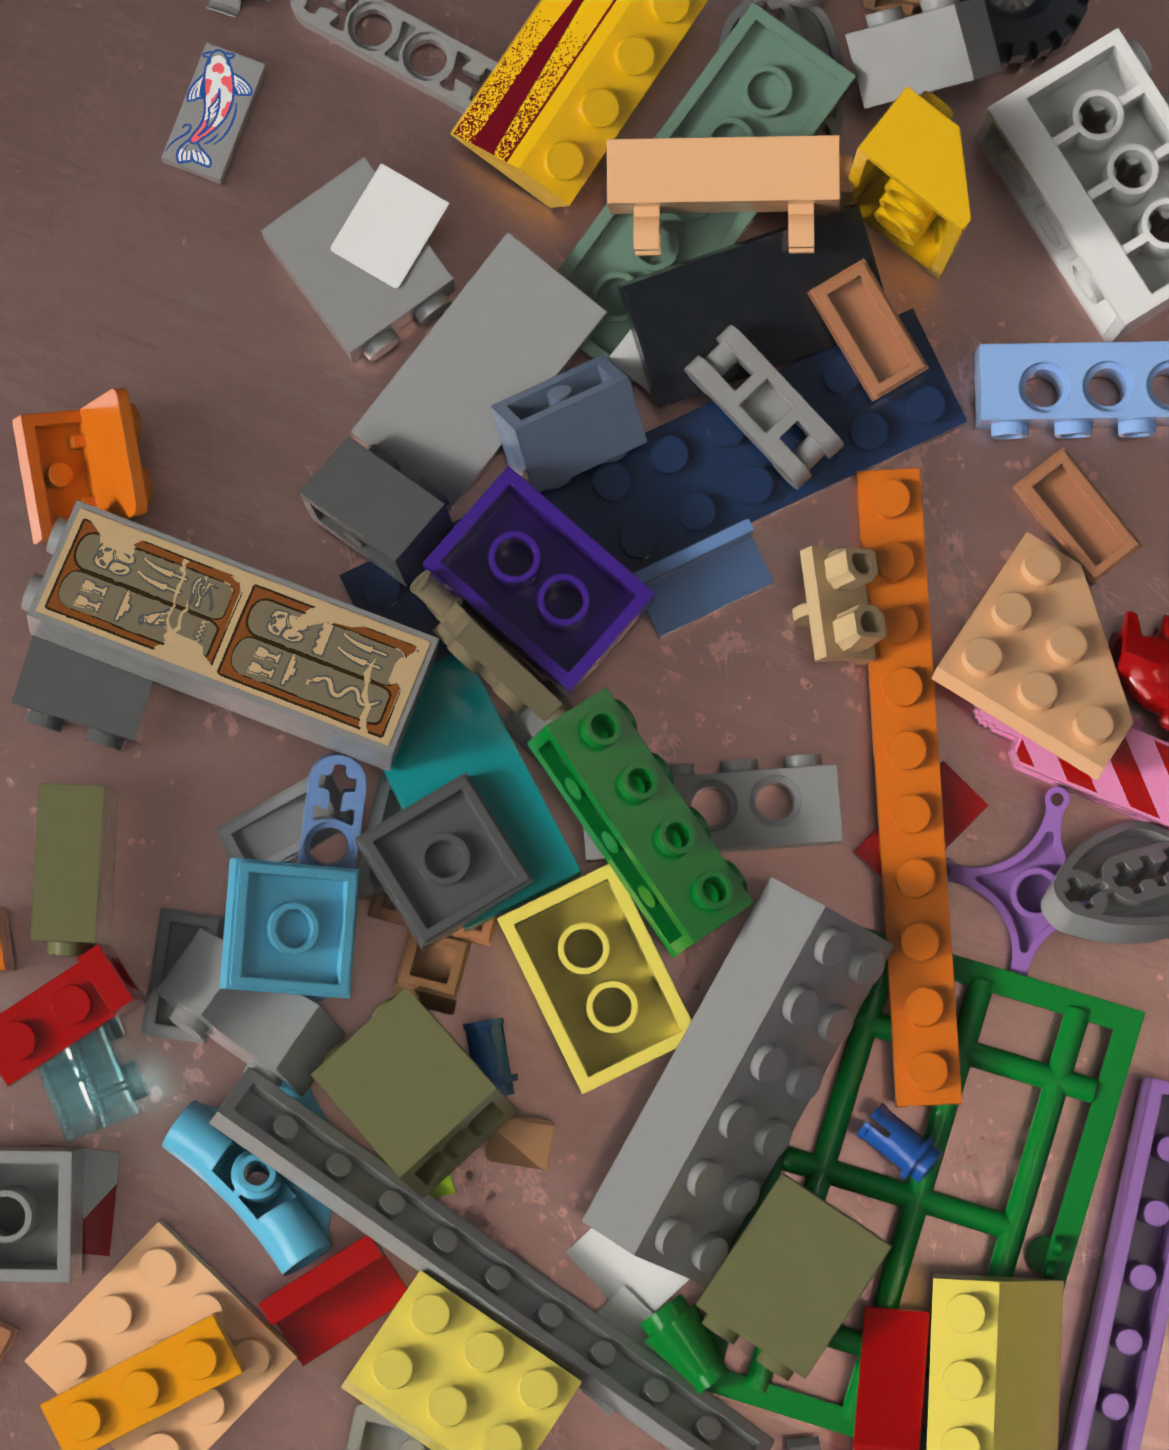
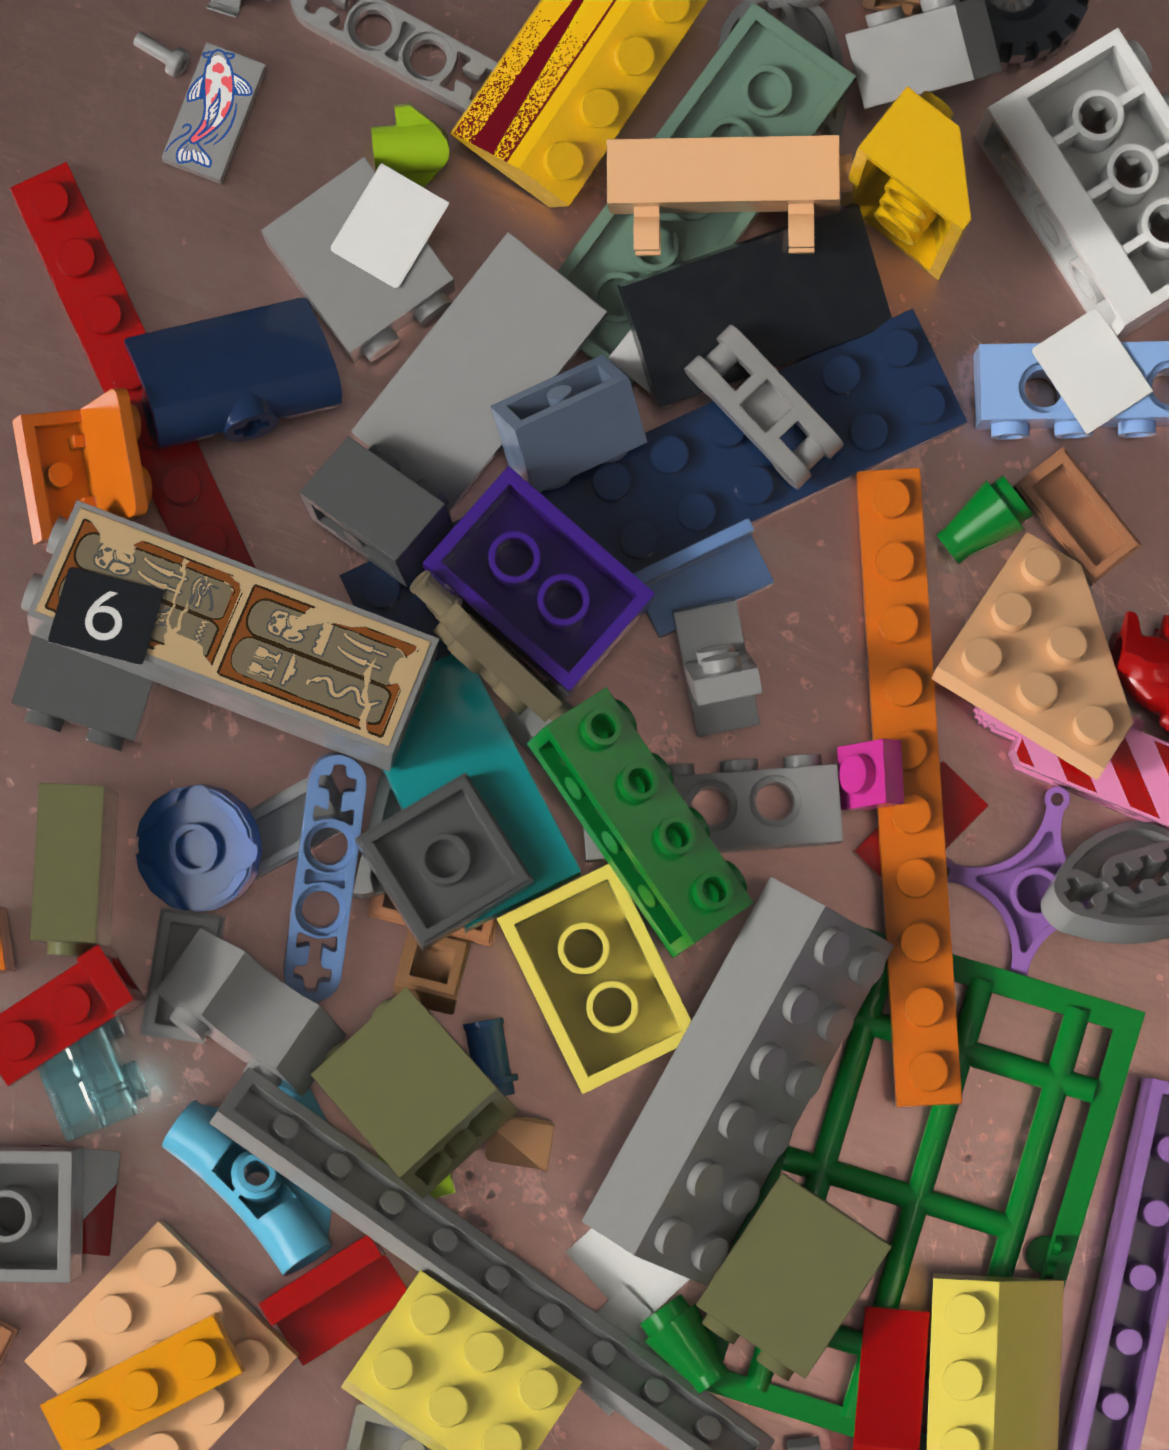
(103, 320): none -> red plate
(105, 616): none -> black sticker
(175, 61): none -> light grey piece
(198, 848): none -> blue tile
(234, 374): none -> dark blue panel
(289, 928): medium azure tile -> none
(413, 146): none -> lime piece
(717, 667): none -> light grey bracket
(837, 604): tan hips -> none
(868, 330): nougat tile -> none
(870, 775): none -> dark pink plate
(903, 1146): blue pin -> none
(985, 520): none -> green cone
(1091, 370): none -> white sticker

